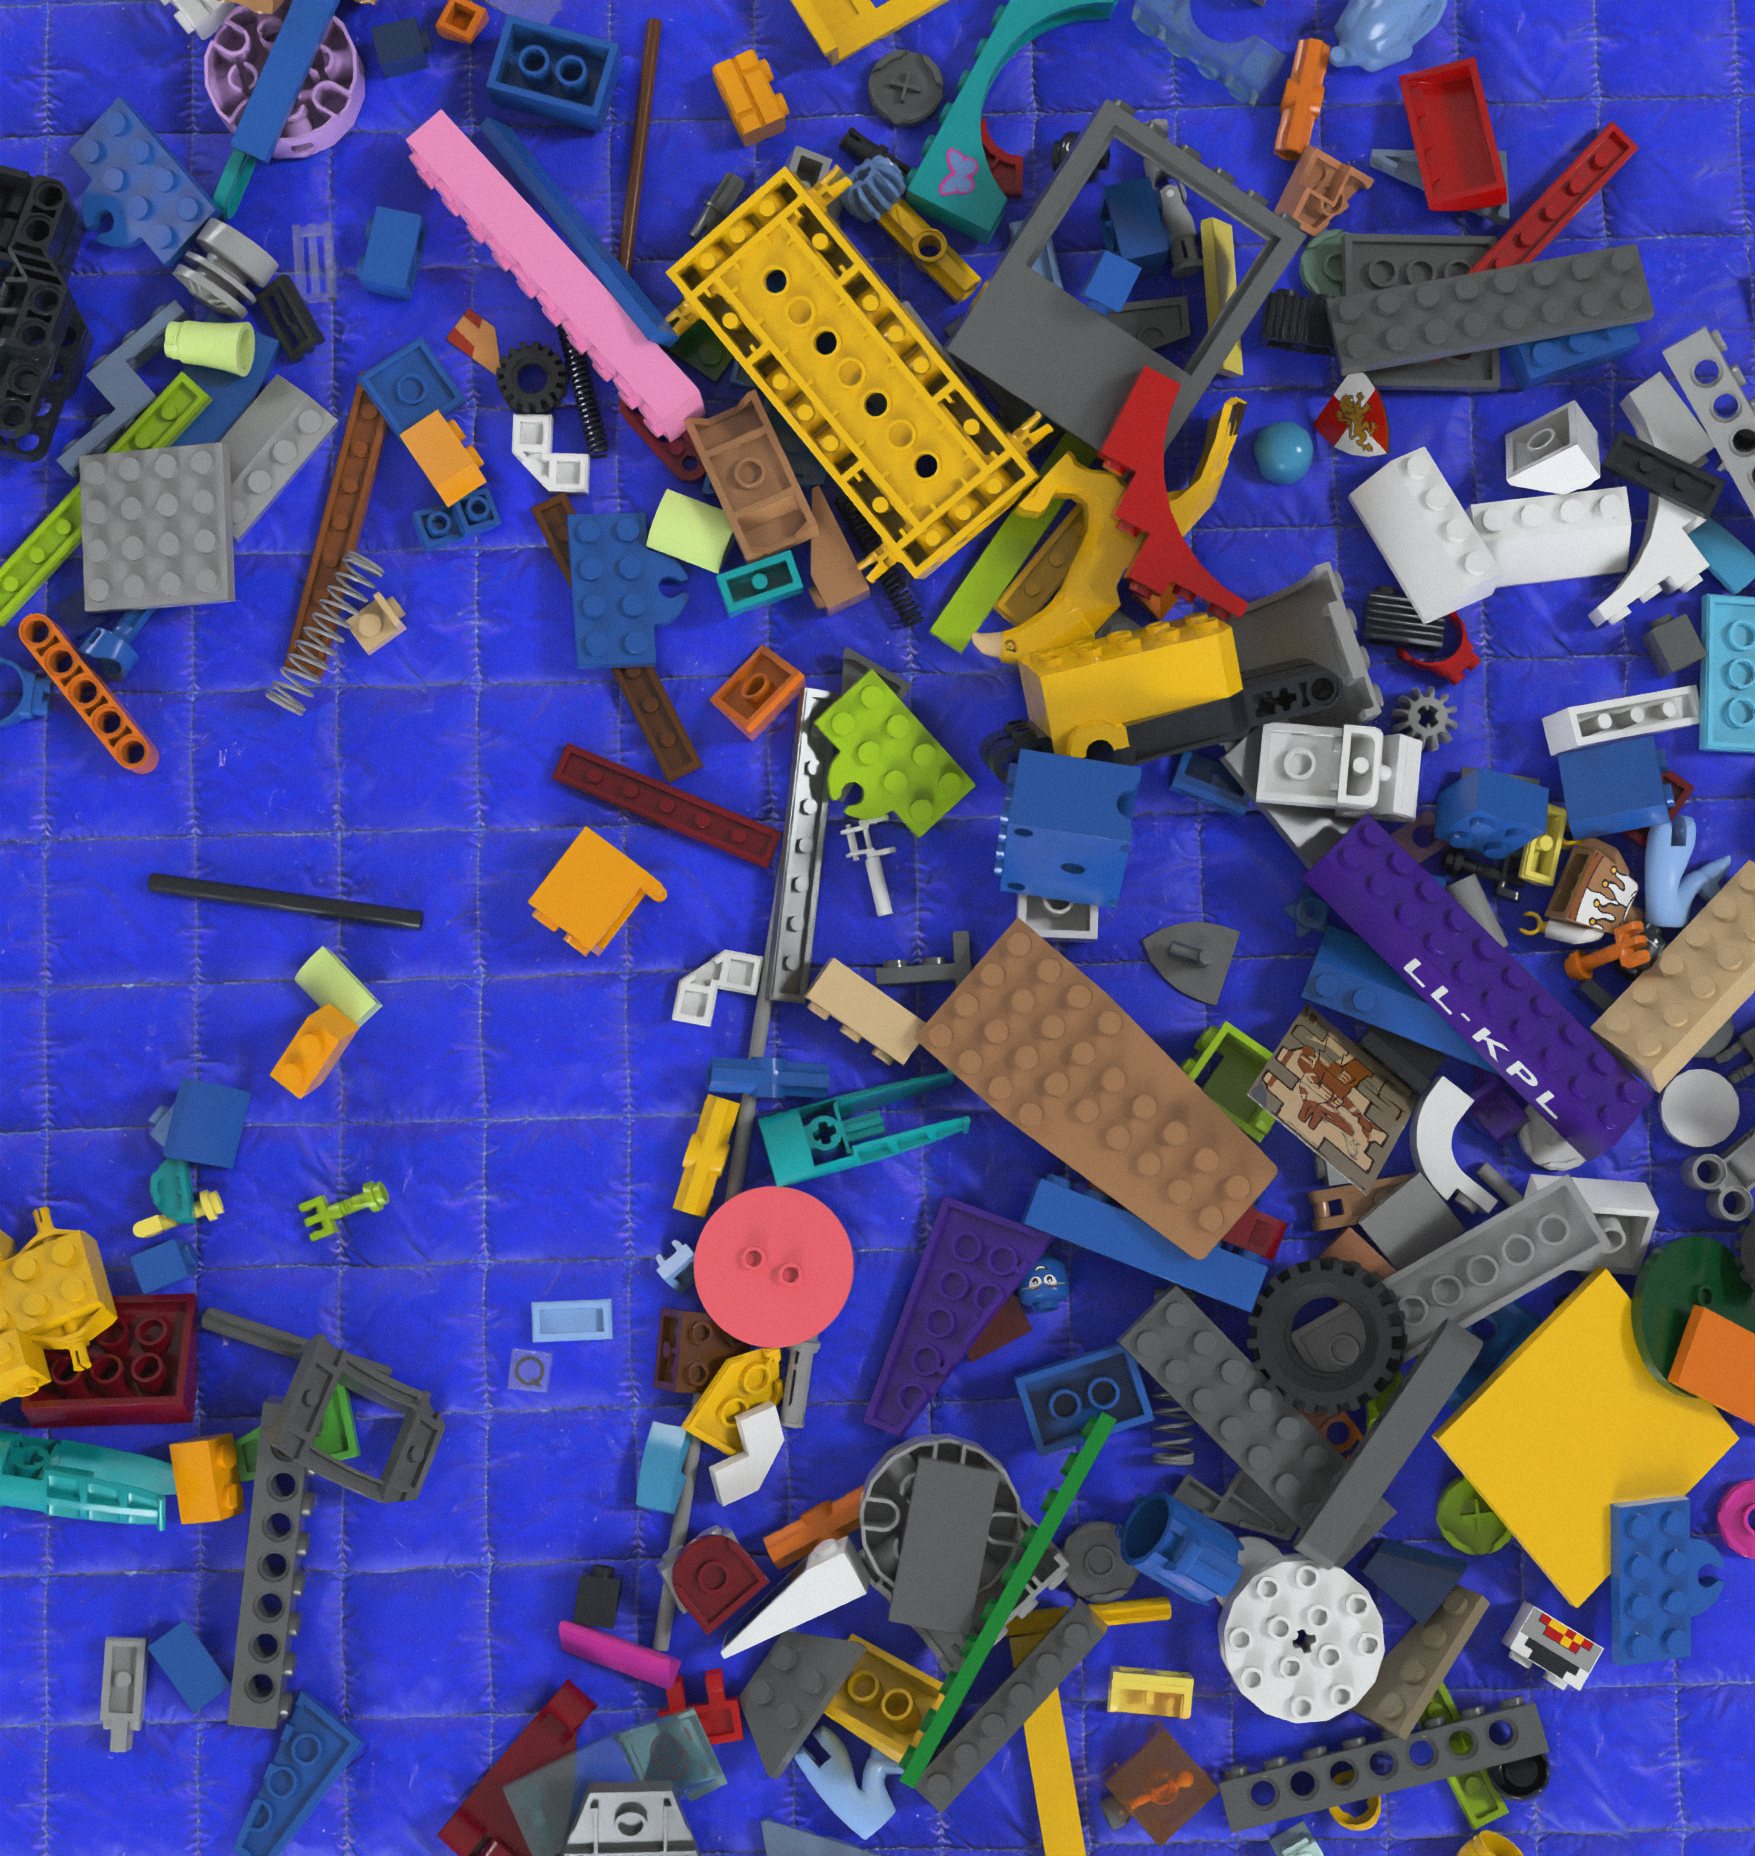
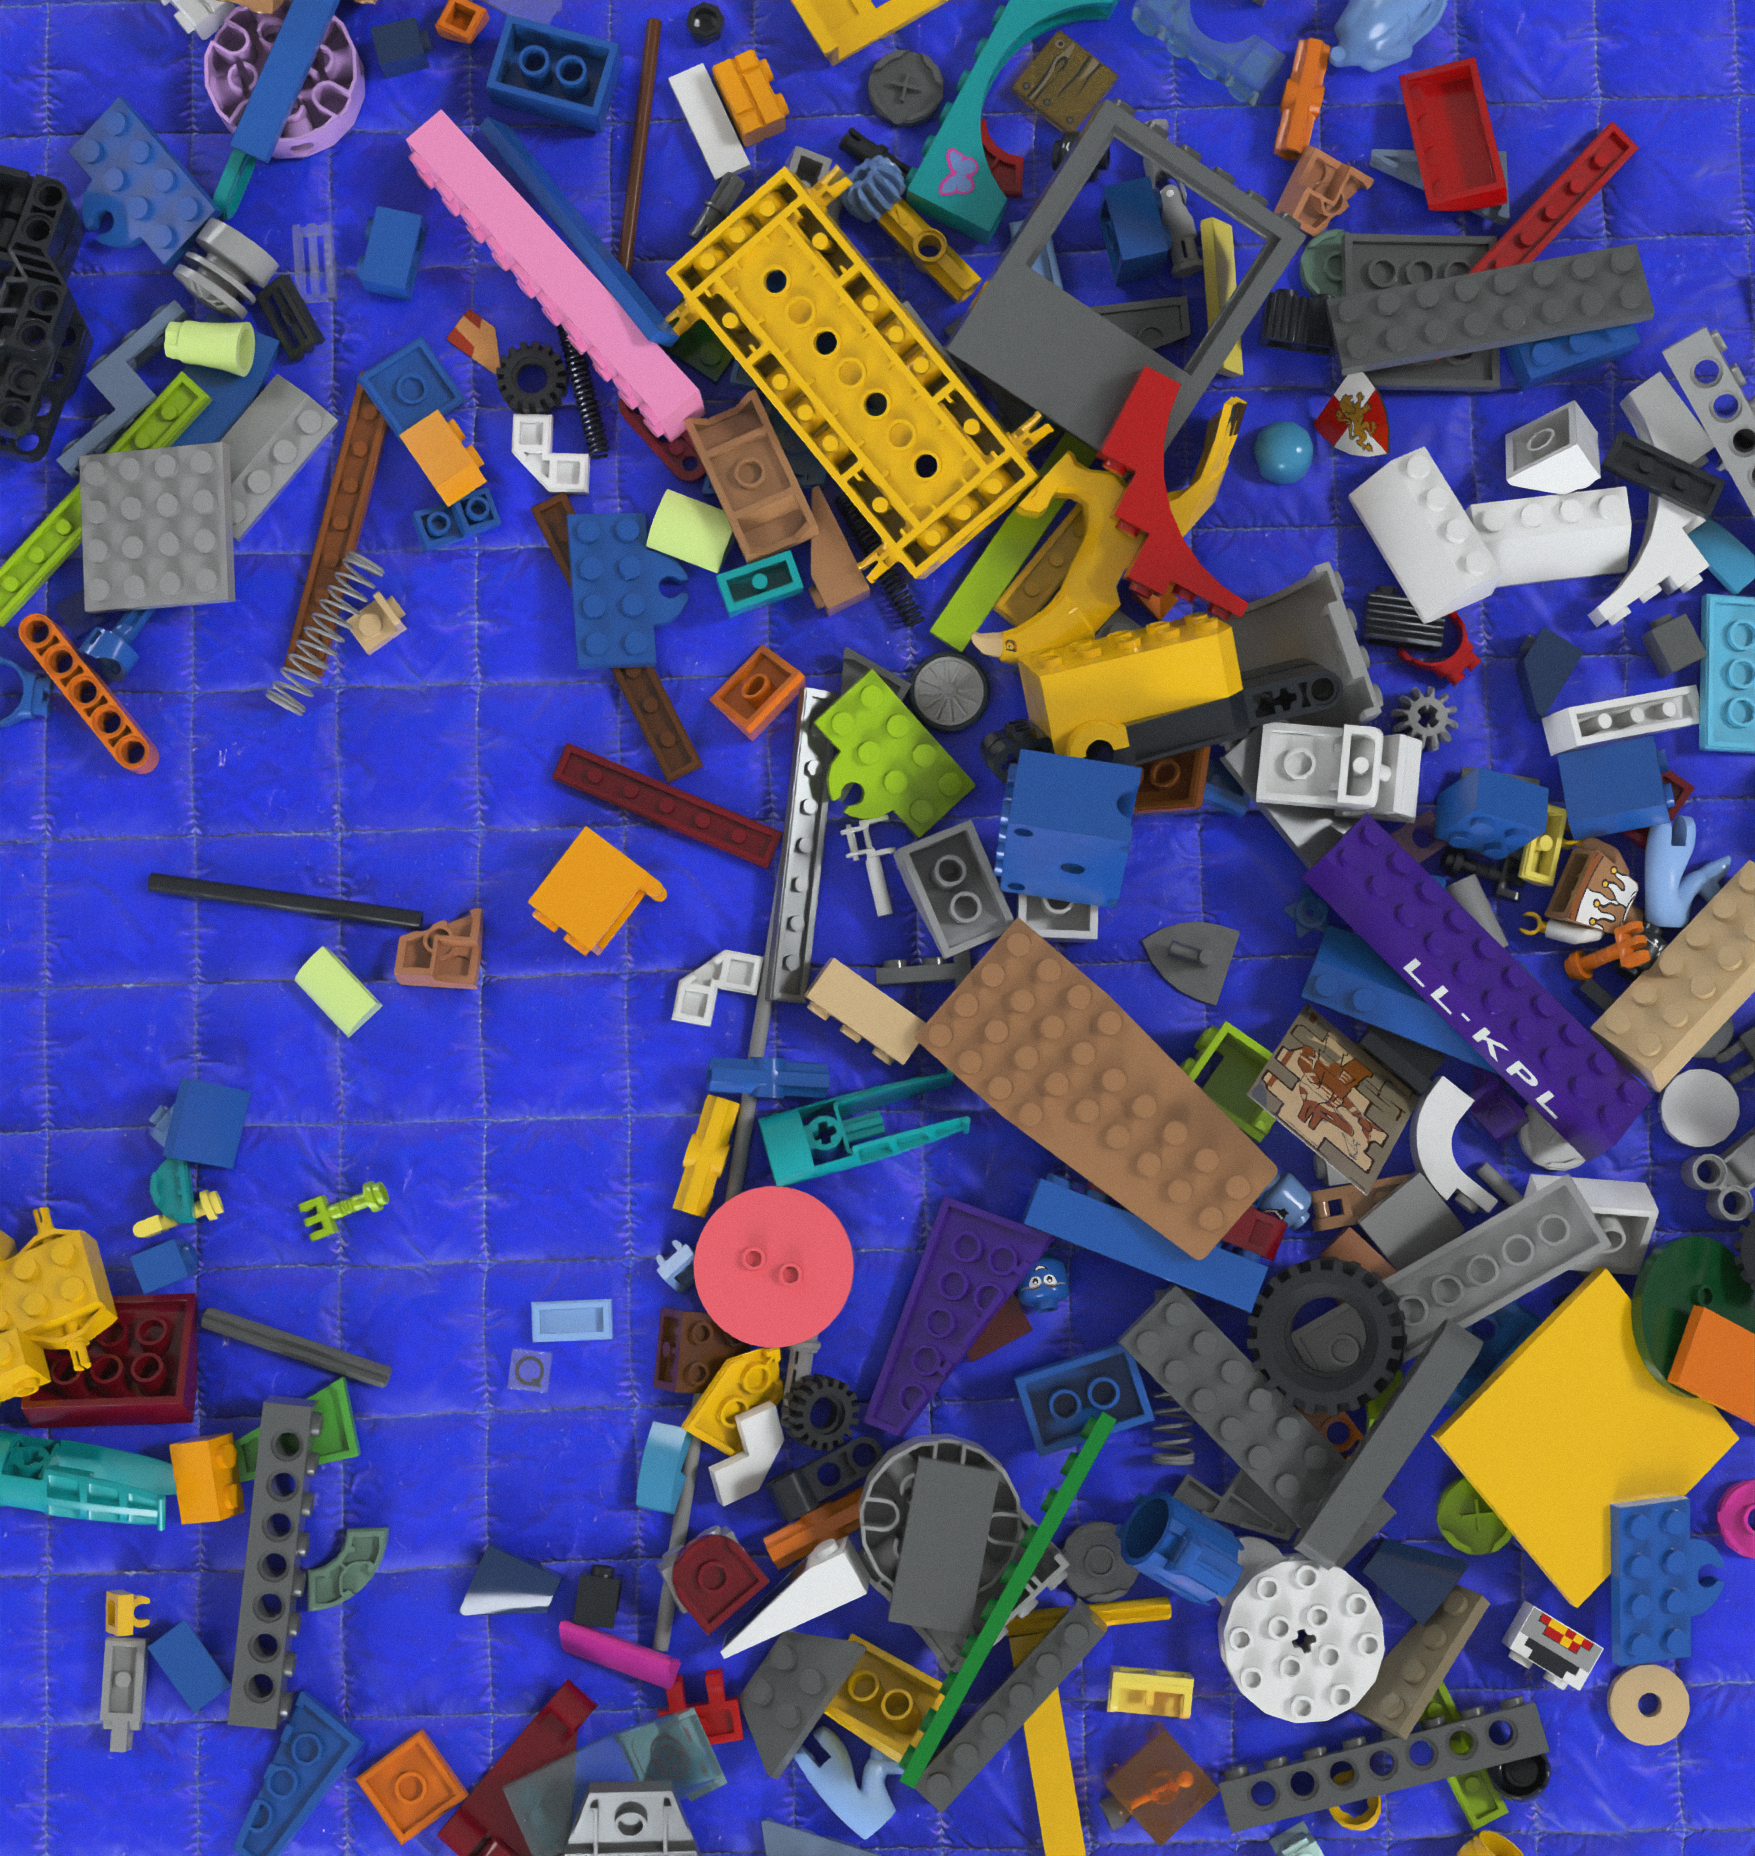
(120, 1612): none -> yellow tile
(307, 1402): dark grey wedge -> none
(314, 1051): light orange brick -> none
(350, 1570): none -> sand green tile
(412, 1786): none -> orange tile
(443, 955): none -> nougat slope
(510, 1585): none -> dark blue slope
(705, 23): none -> black tile
(709, 122): none -> white tile
(800, 1490): none -> black piece
(838, 1420): none -> black tyre
(948, 691): none -> light grey wheel
(954, 888): none -> light grey slope
(1064, 83): none -> clear yellow tile
(1109, 283): blue brick -> none
(1173, 782): none -> dark orange tile
(1286, 1200): none -> medium blue head
(1544, 669): none -> dark blue slope
(1669, 1715): none -> tan tile

